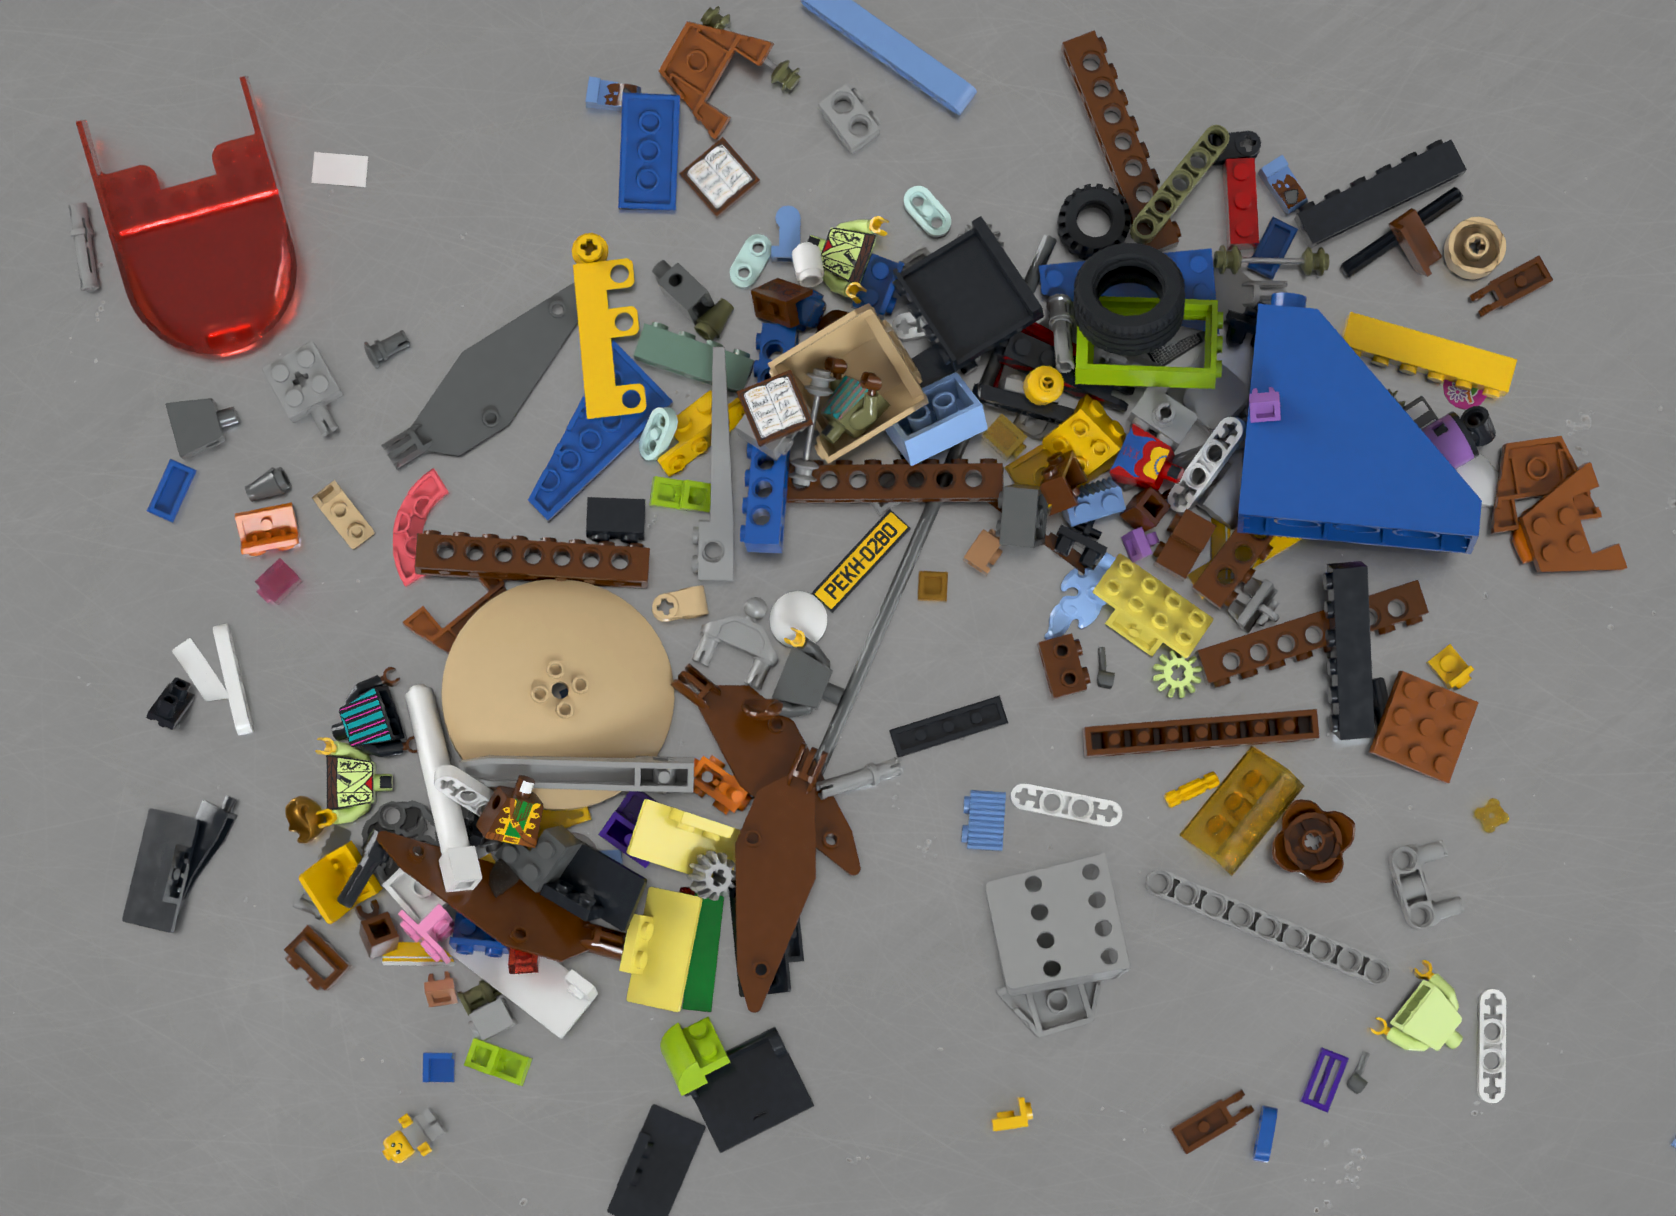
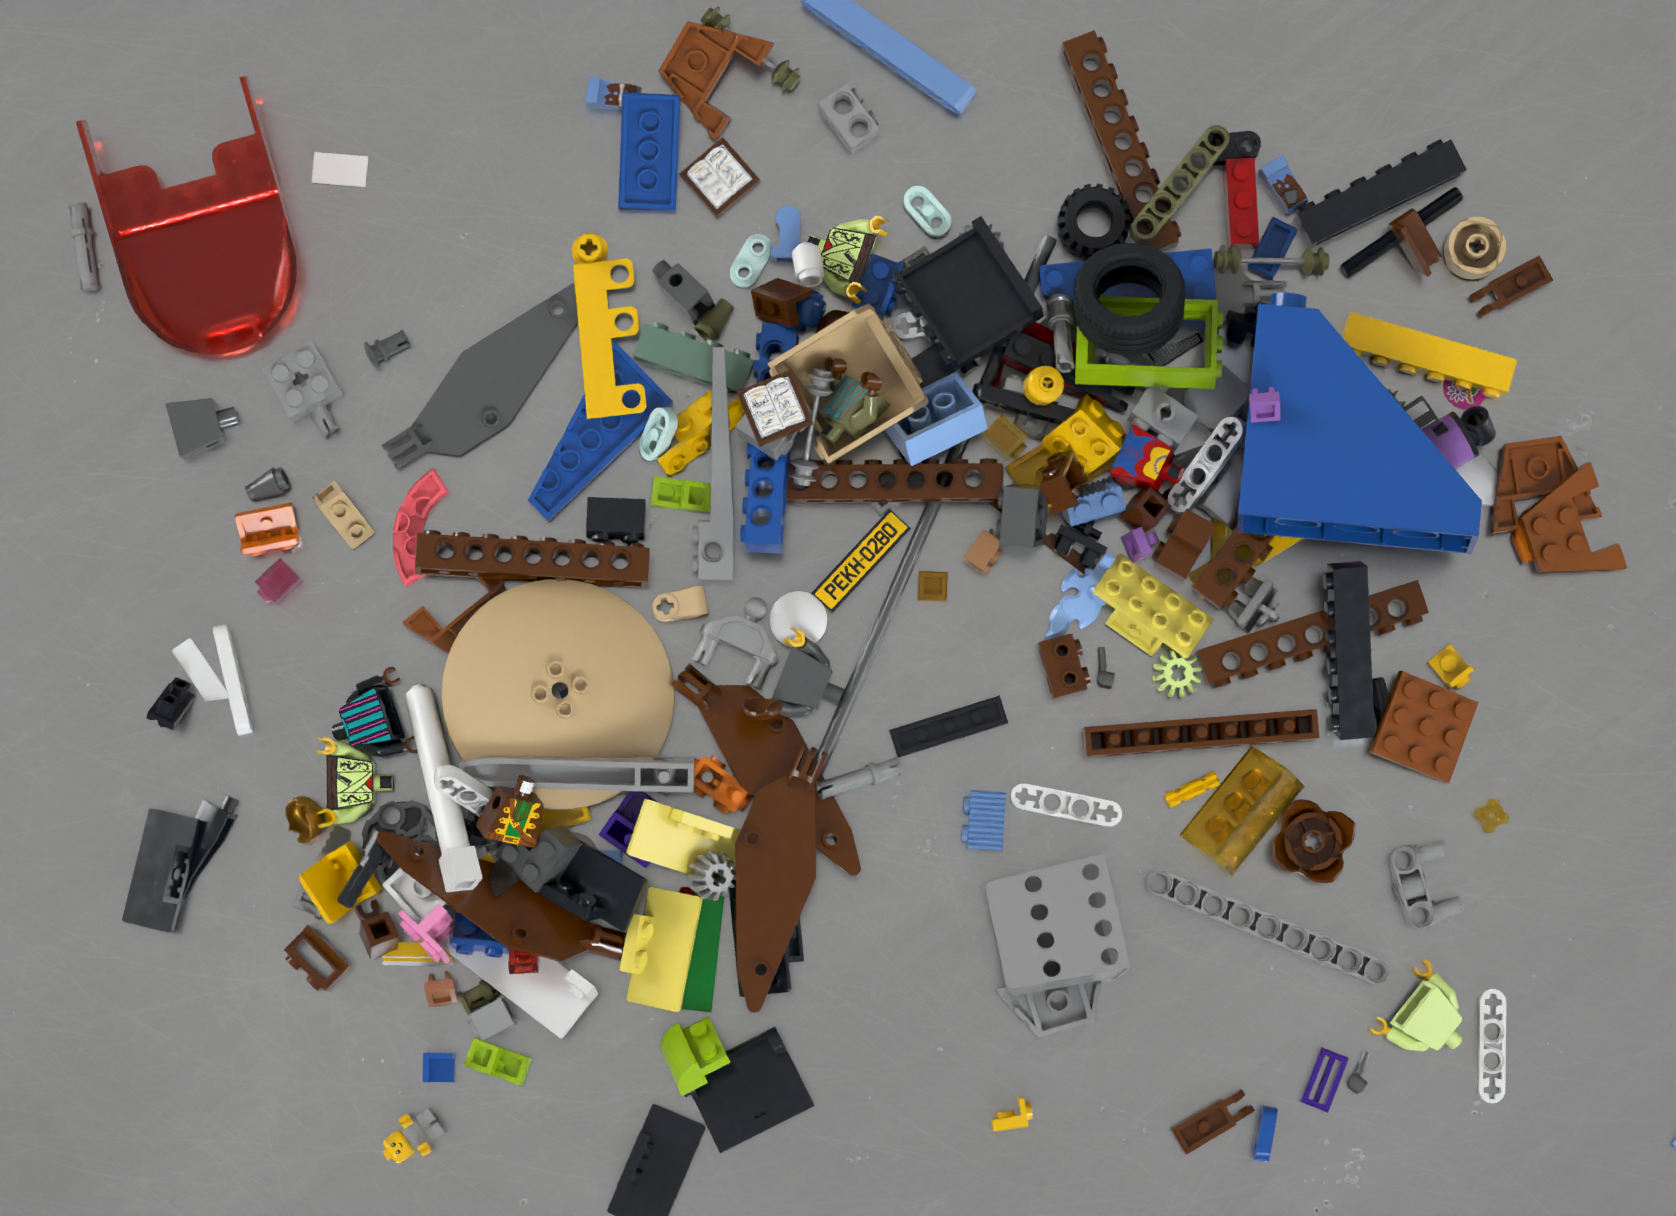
(171, 490): blue tile -> none

